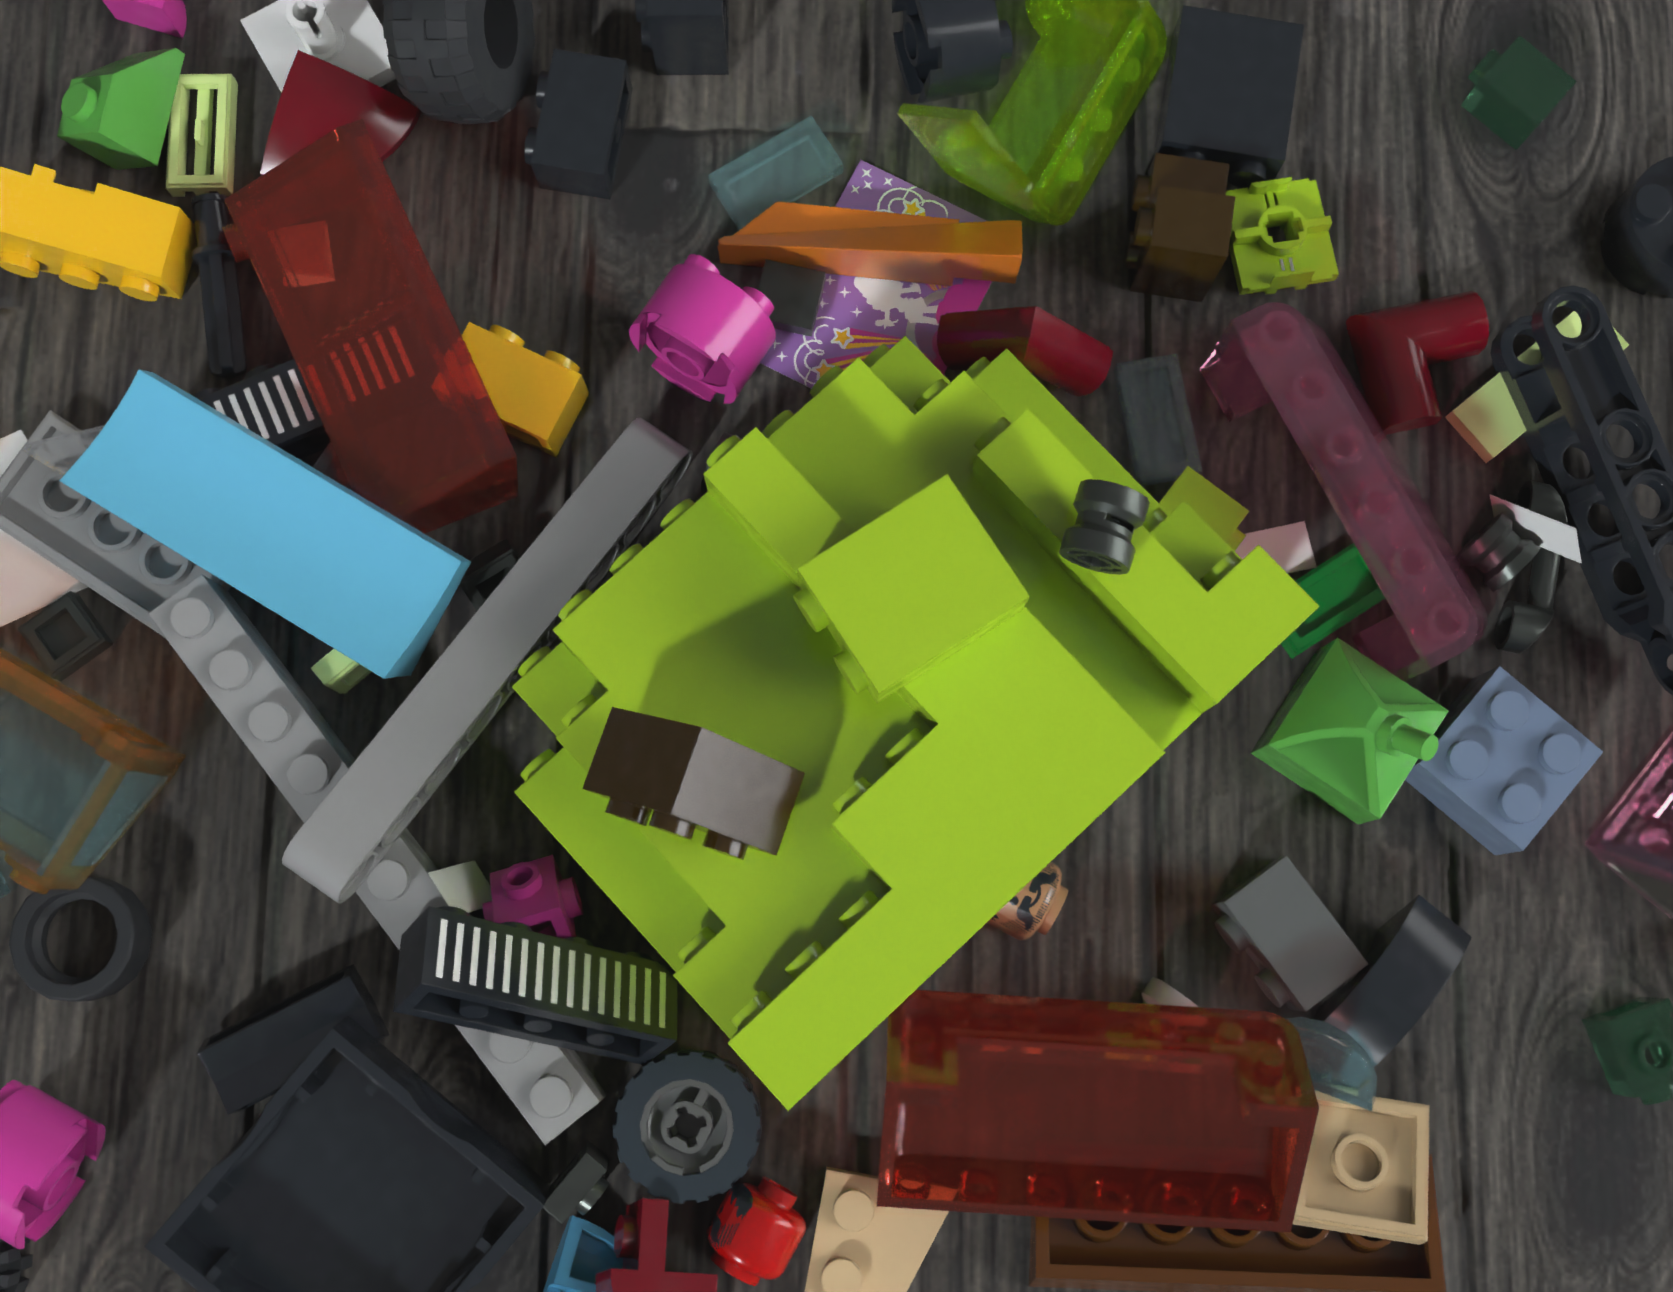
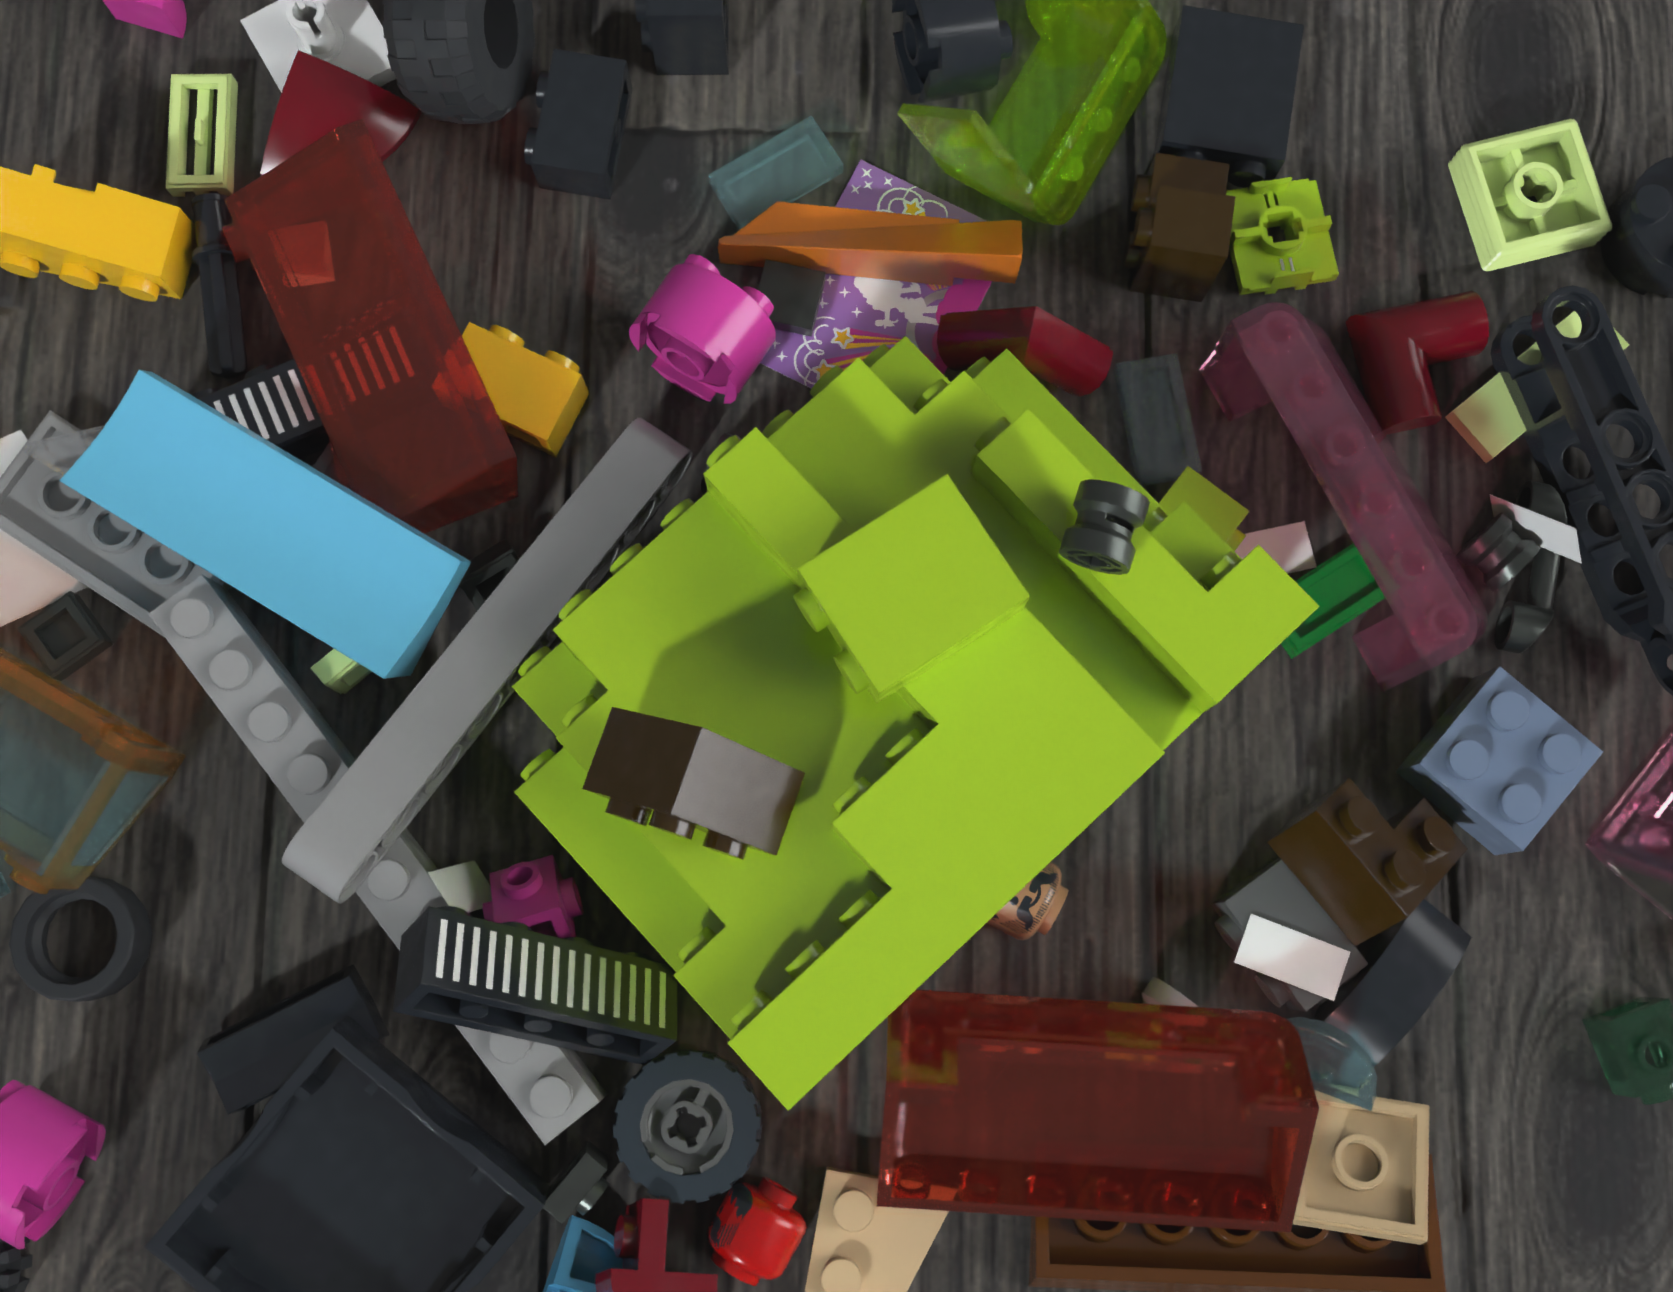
(123, 108): bright green slope -> none
(1292, 957): none -> white sticker
(1350, 732): bright green piece -> none
(1361, 865): none -> dark brown brick
(1516, 91): clear green brick -> none
(1532, 162): none -> yellowish green brick

